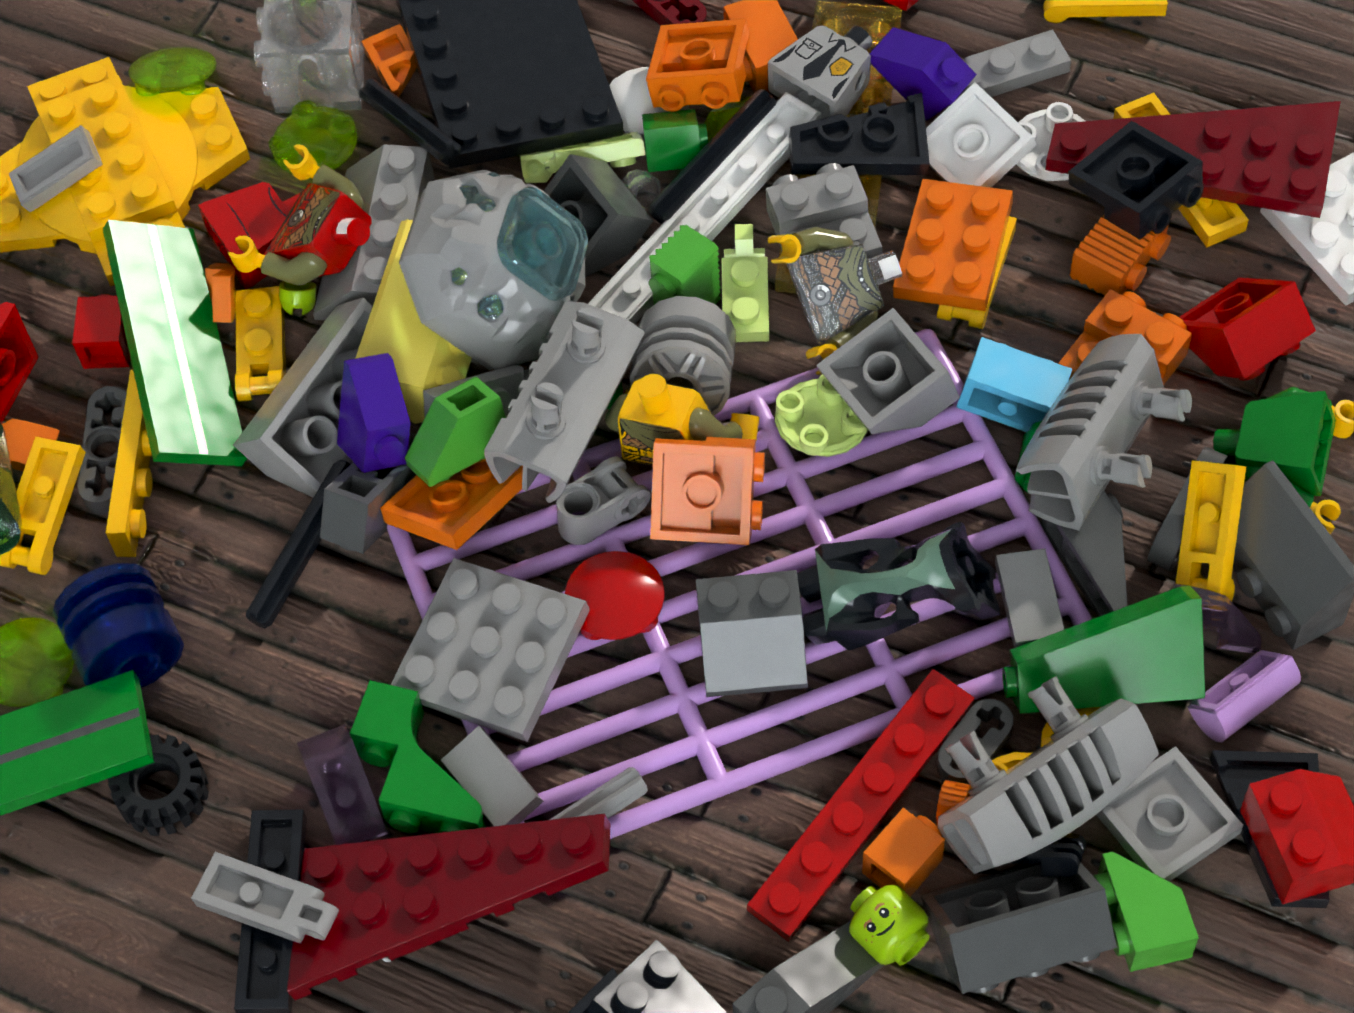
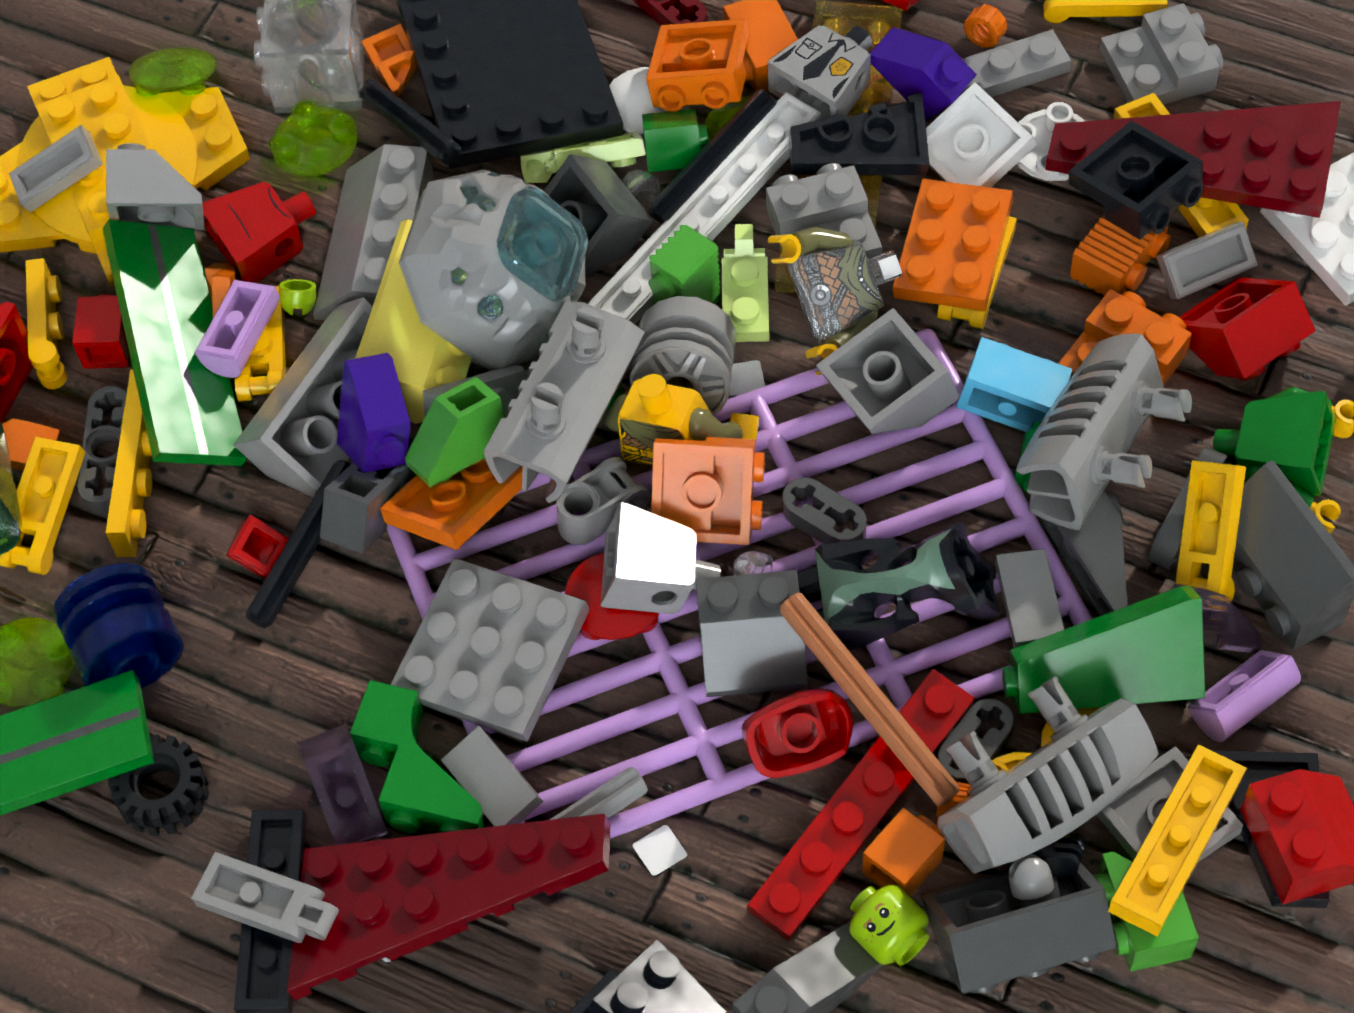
(44, 323): none -> yellow plate
(149, 190): none -> light grey slope
(237, 327): none -> lavender brick
(256, 546): none -> red slope
(317, 232): torso -> none
(650, 562): none -> torso
(659, 850): none -> white sticker
(746, 377): none -> white sticker
(753, 563): none -> clear hinge
(798, 733): none -> red piece
(817, 419): yellowish green dish -> none
(827, 510): none -> dark grey beam
(869, 699): none -> nougat axle
(982, 35): none -> orange axle
(1030, 878): none -> light grey hinge
(1163, 56): none -> light grey plate
(1177, 840): none -> yellow plate
(1206, 260): none -> light grey tile

